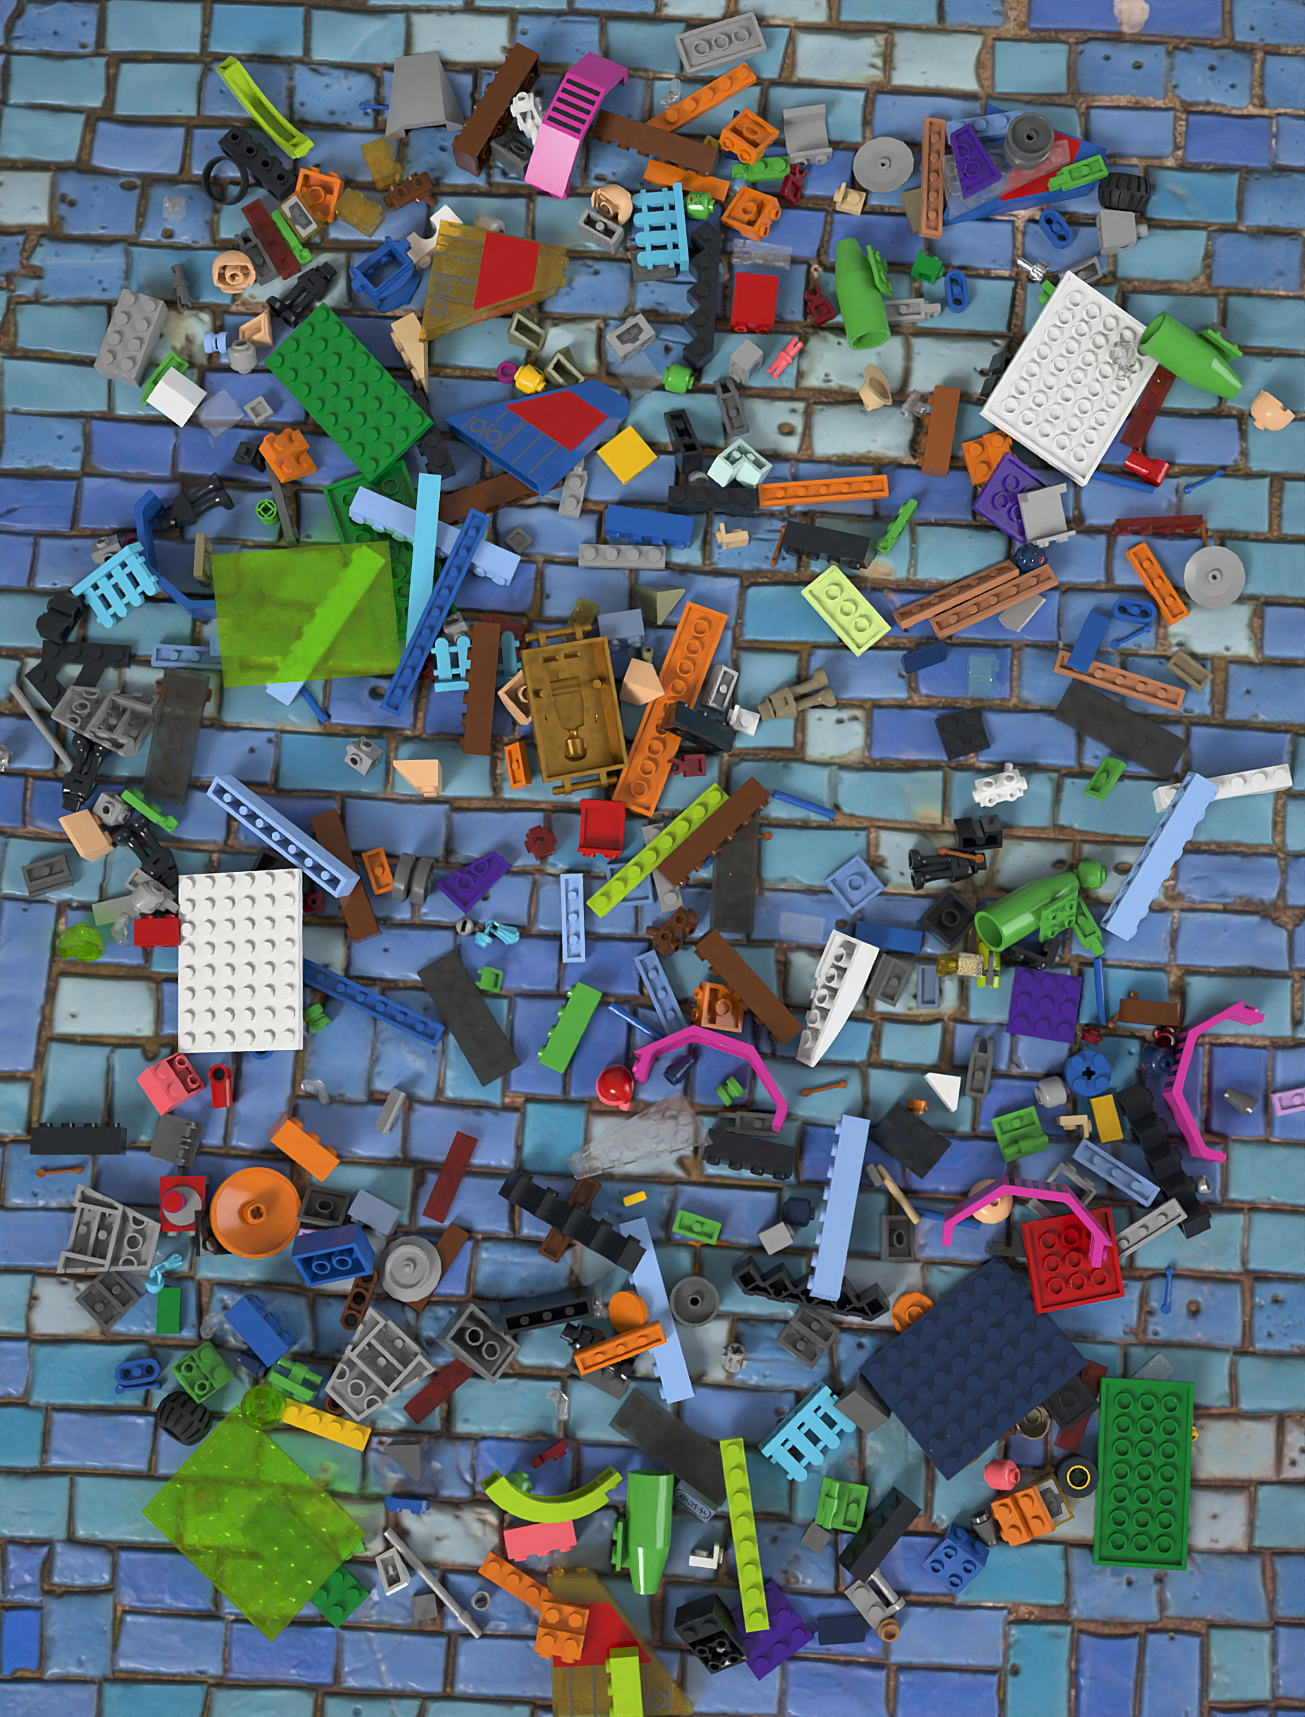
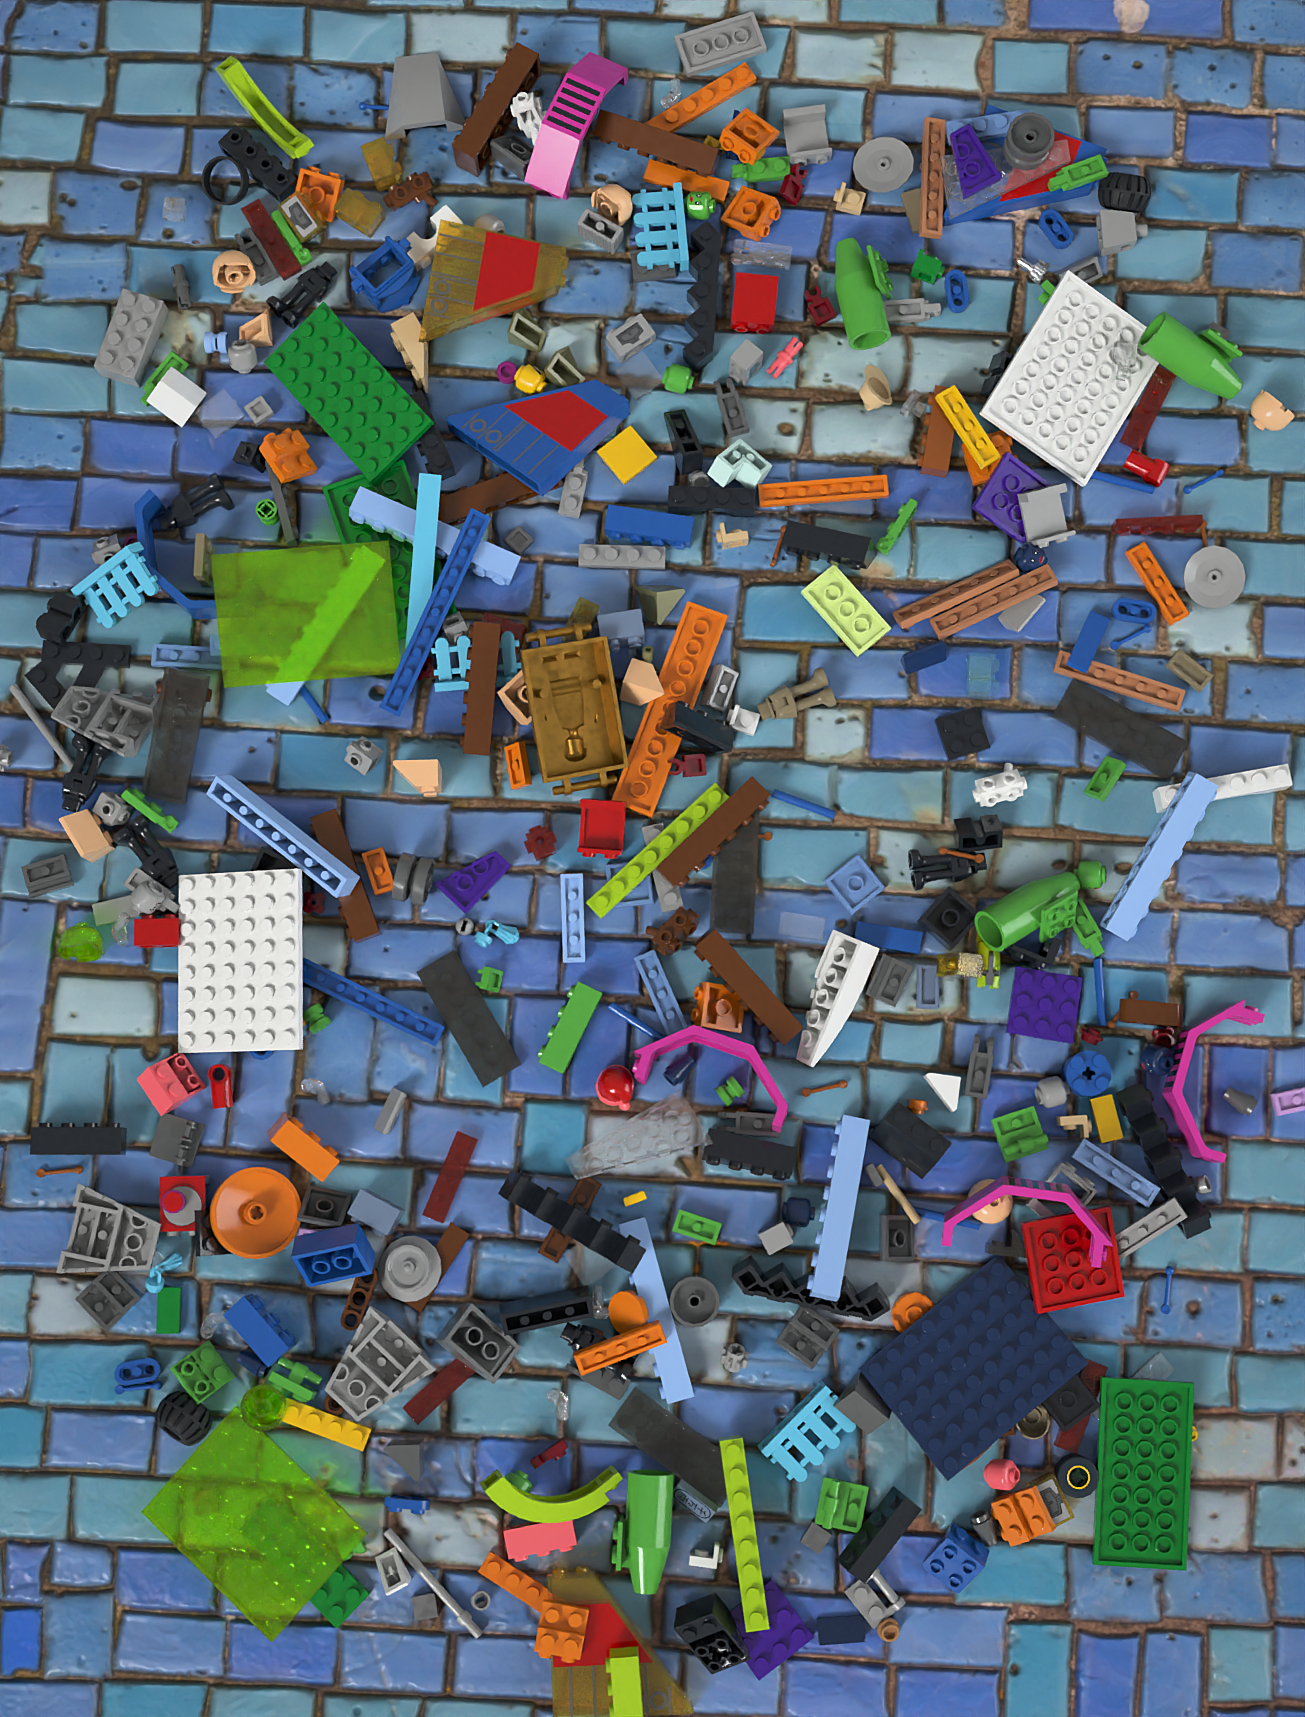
(967, 427): none -> yellow plate

